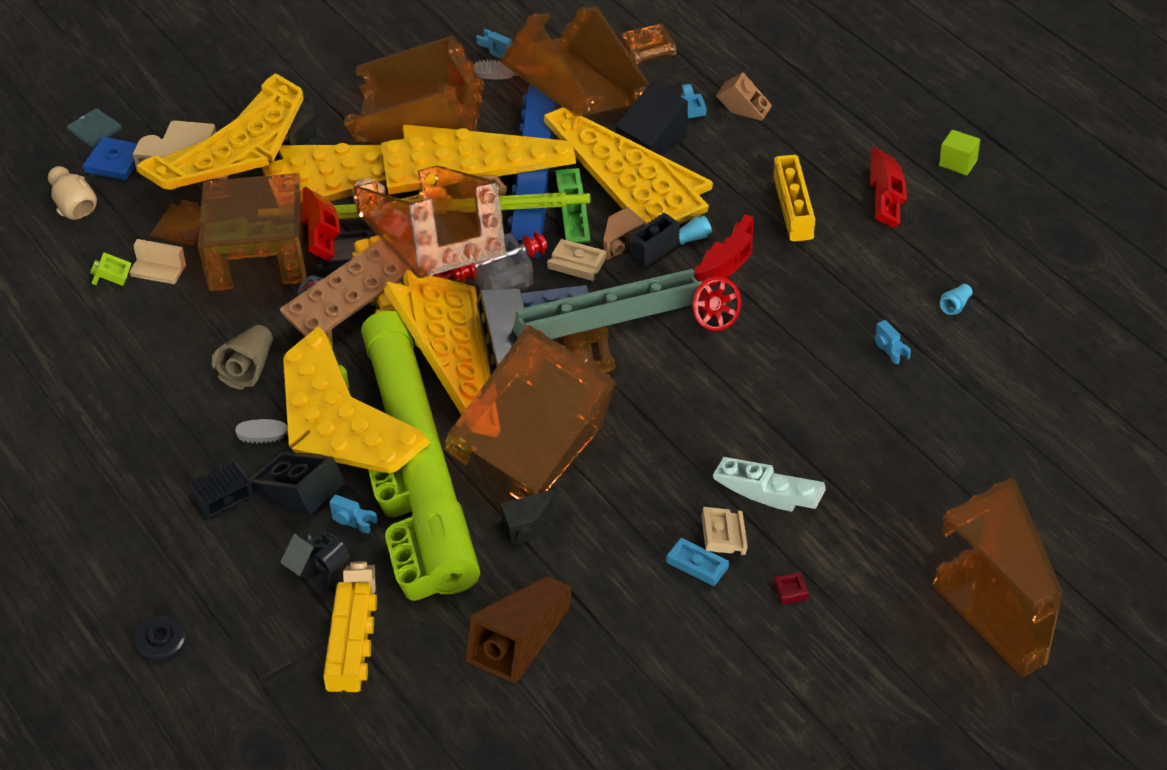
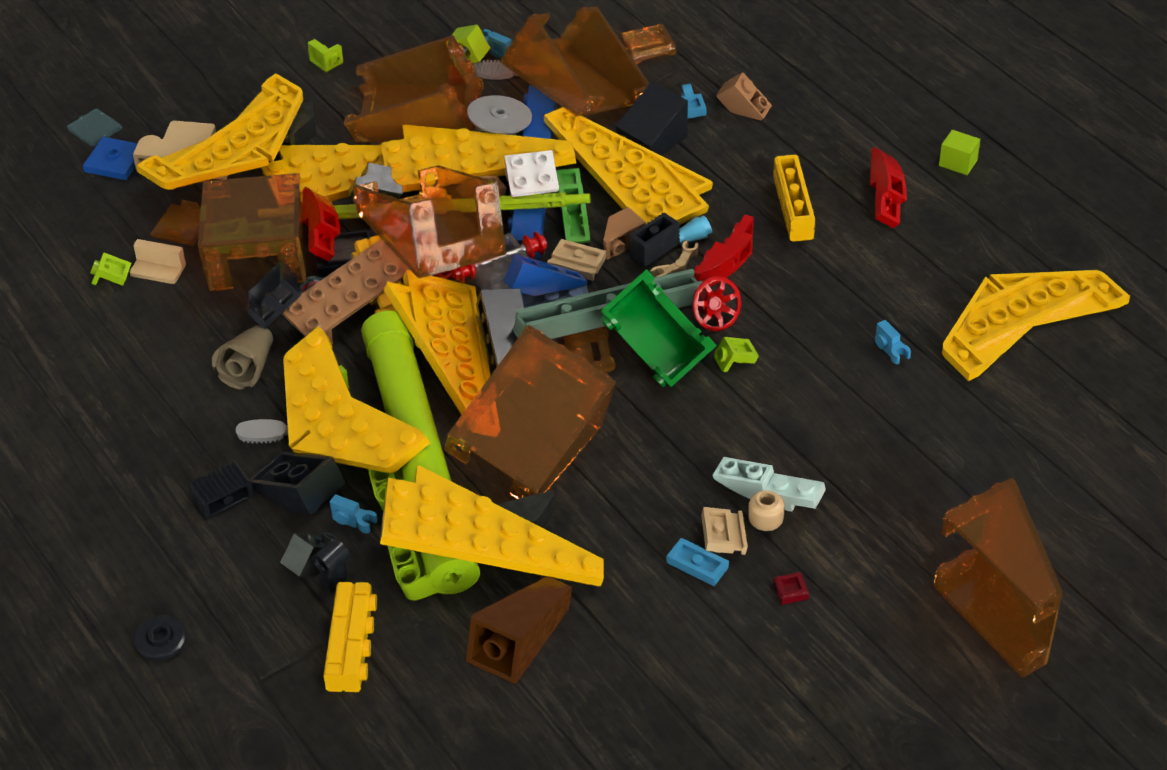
(71, 194): tan piece -> none
(272, 294): none -> black window
(324, 57): none -> lime bracket
(360, 572): tan bracket -> none
(382, 176): none -> brick
(461, 525): none -> yellow wing
(473, 42): none -> lime piece
(499, 115): none -> light grey piece
(531, 173): none -> white bracket
(540, 278): none -> blue slope
(656, 330): none -> green windscreen
(680, 264): none -> tan piece
(734, 350): none -> lime bracket
(766, 510): none -> tan head
(955, 299): medium azure cone -> none
(1014, 303): none -> yellow wing

